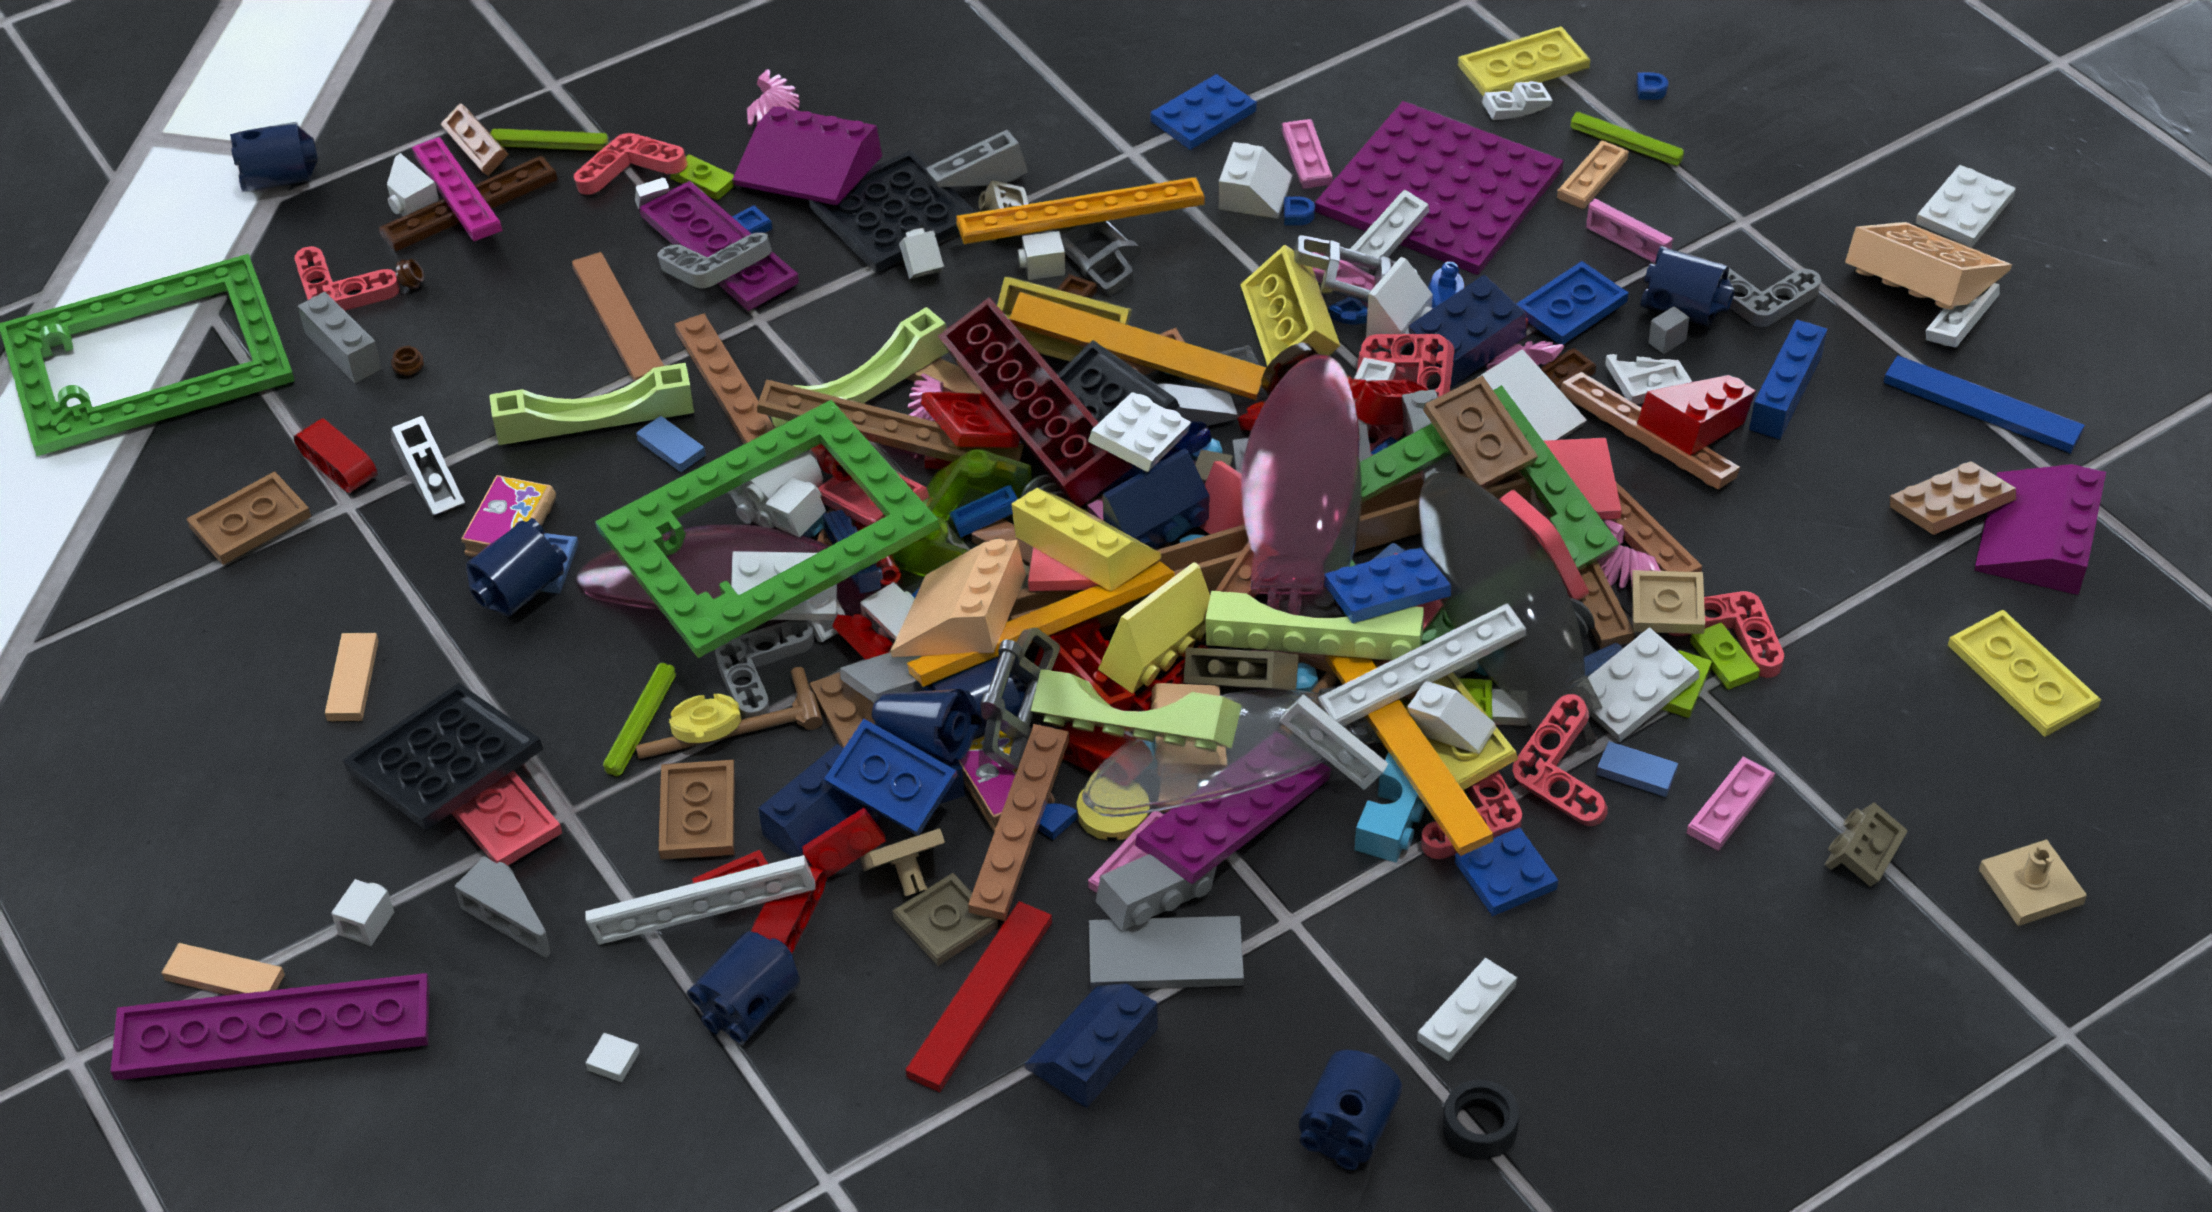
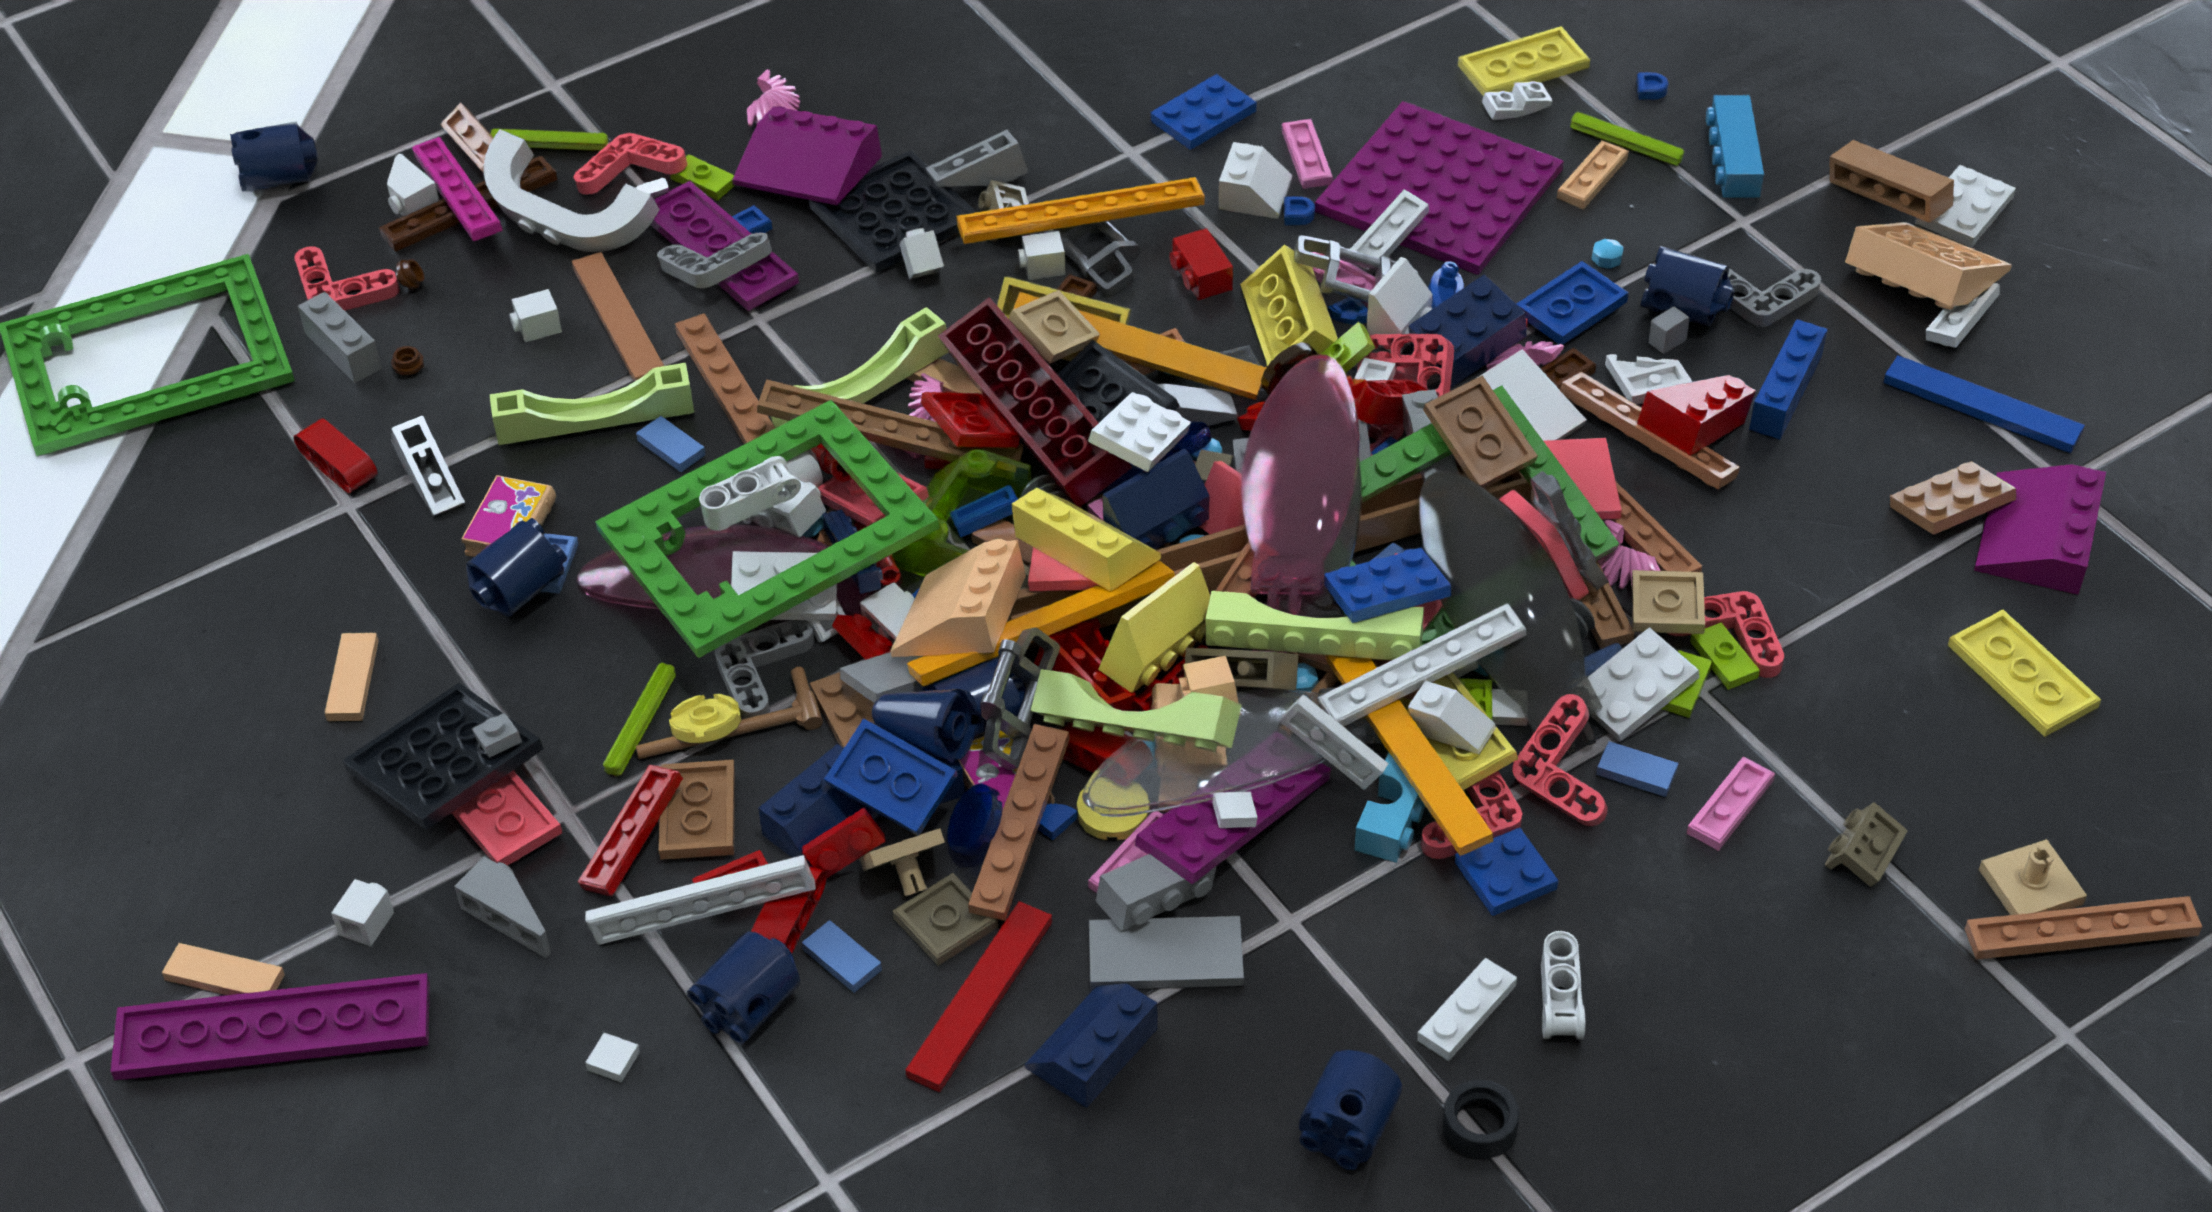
(248, 518): medium nougat plate -> none
(496, 735): none -> light grey plate
(535, 316): none -> white brick
(597, 232): none -> white arch
(630, 830): none -> red tile
(748, 493): none -> white piece
(841, 956): none -> medium blue tile
(974, 819): none -> clear blue tile
(1053, 326): none -> tan tile
(1202, 264): none -> red brick
(1209, 677): none -> light nougat brick
(1234, 809): none -> white tile
(1351, 347): none -> lime plate
(1552, 505): none -> flat silver bar
(1562, 1008): none -> white piece
(1607, 253): none -> medium azure tile
(1626, 230): bright pink tile -> none
(1735, 146): none -> dark azure brick
(1891, 181): none -> medium nougat brick
(2082, 927): none -> nougat plate

